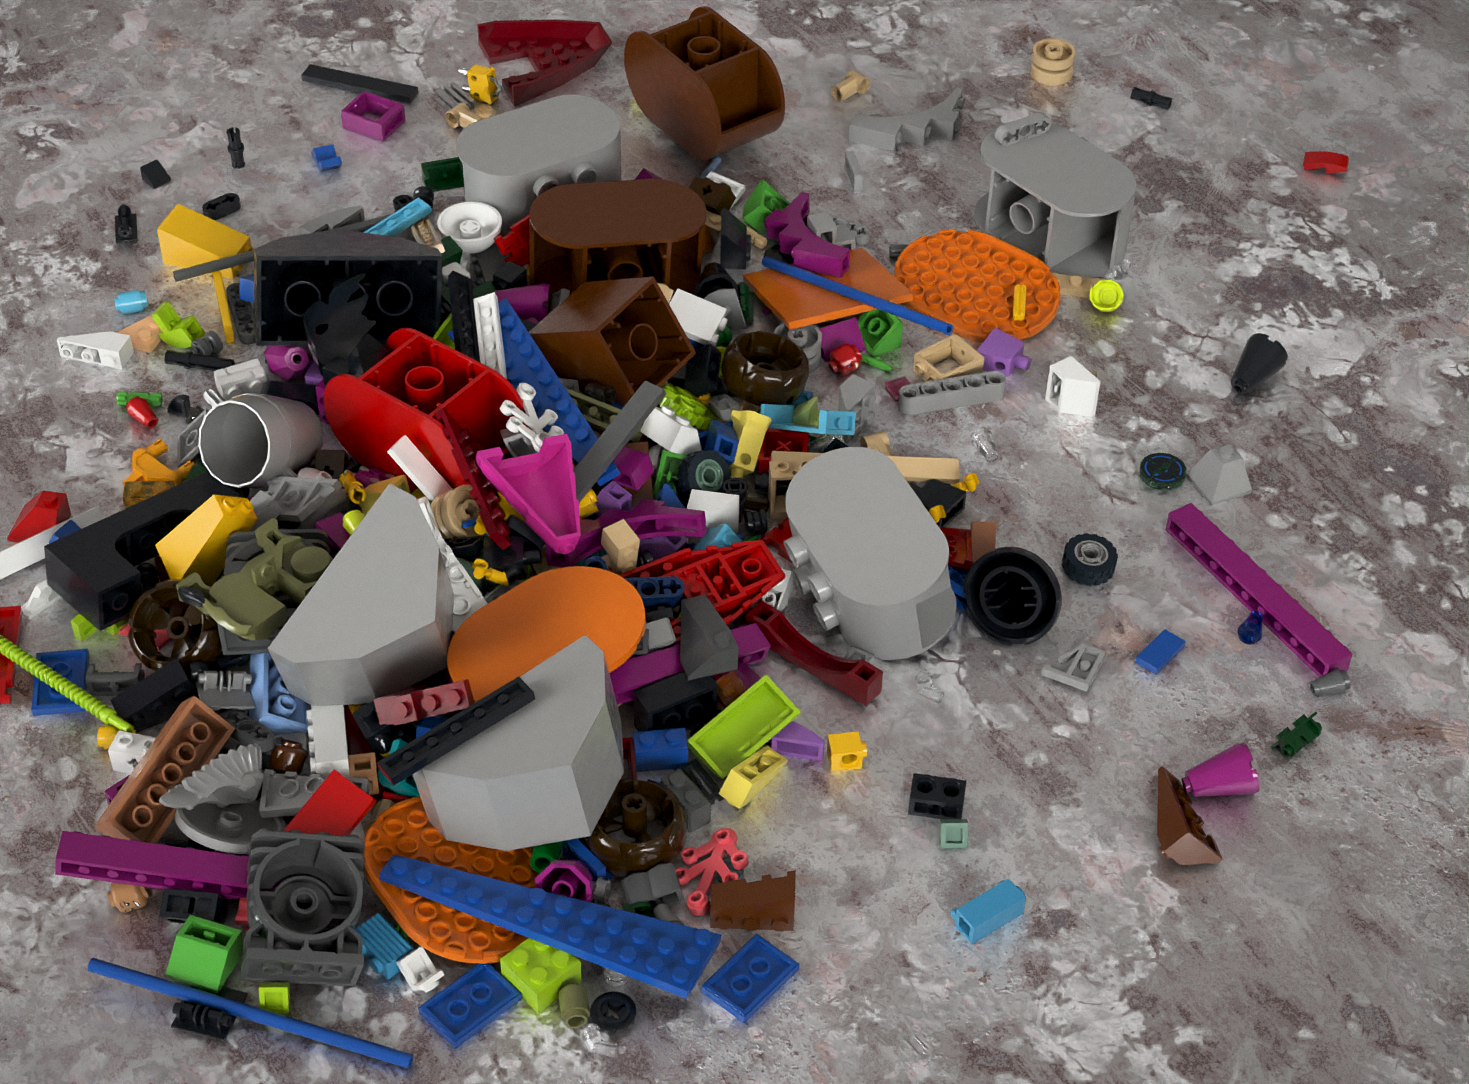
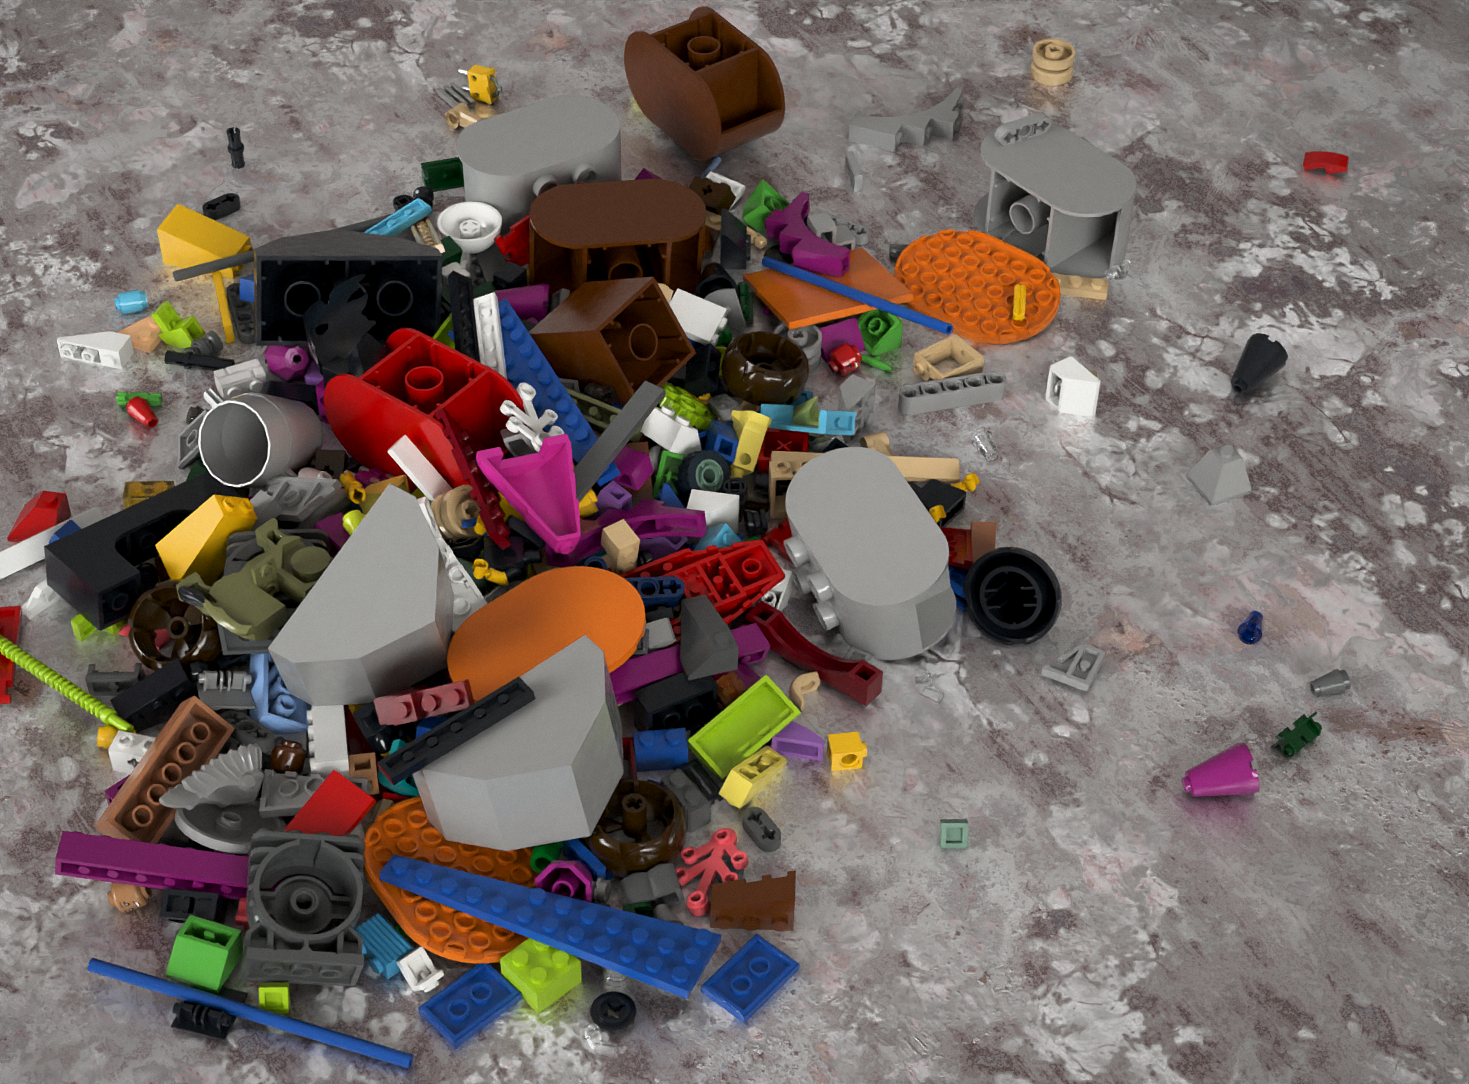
(68, 663): blue tile -> none
(125, 225): black hinge -> none
(147, 468): light orange connector -> none
(154, 174): black slope -> none
(179, 405): black tile -> none
(326, 158): blue slope -> none
(334, 220): light grey slope -> none
(359, 83): black tile -> none
(392, 116): magenta window -> none
(554, 48): dark red piece -> none
(574, 1005): olive brick -> none
(765, 826): none -> dark grey beam
(803, 684): none -> tan hair
(851, 84): tan piece -> none
(894, 386): clear pink tile -> none
(936, 797): black brick -> none
(989, 911): dark azure brick -> none
(1003, 353): medium lavender torso -> none
(1089, 559): black wheel -> none
(1106, 295): neon yellow hair -> none
(1151, 98): black pin -> none
(1160, 651): blue tile -> none
(1162, 471): tile -> none
(1180, 826): reddish brown wedge -> none
(1257, 591): magenta brick -> none

